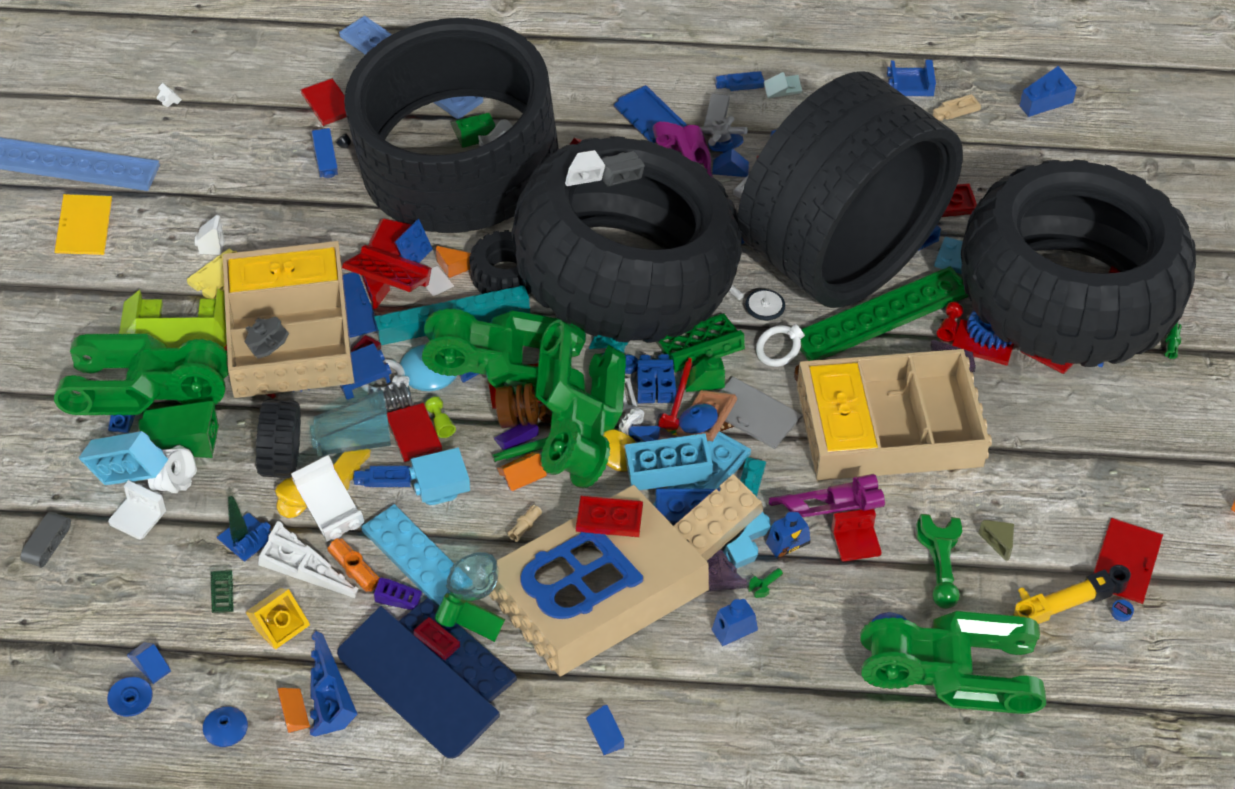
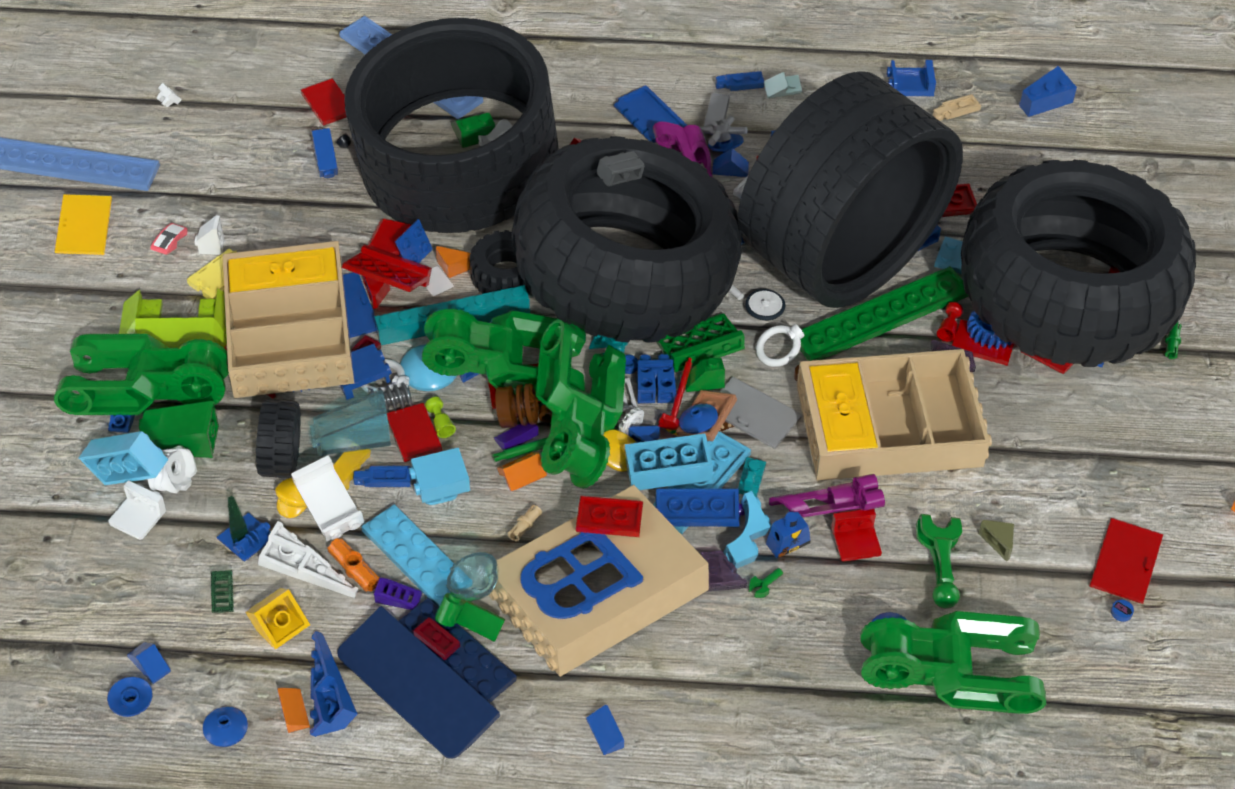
(45, 539): dark grey beam -> none
(168, 238): none -> slope
(265, 336): dark grey hinge -> none
(585, 168): white slope -> none
(719, 517): tan piece -> none
(734, 622): blue torso -> none
(1094, 588): yellow piece -> none

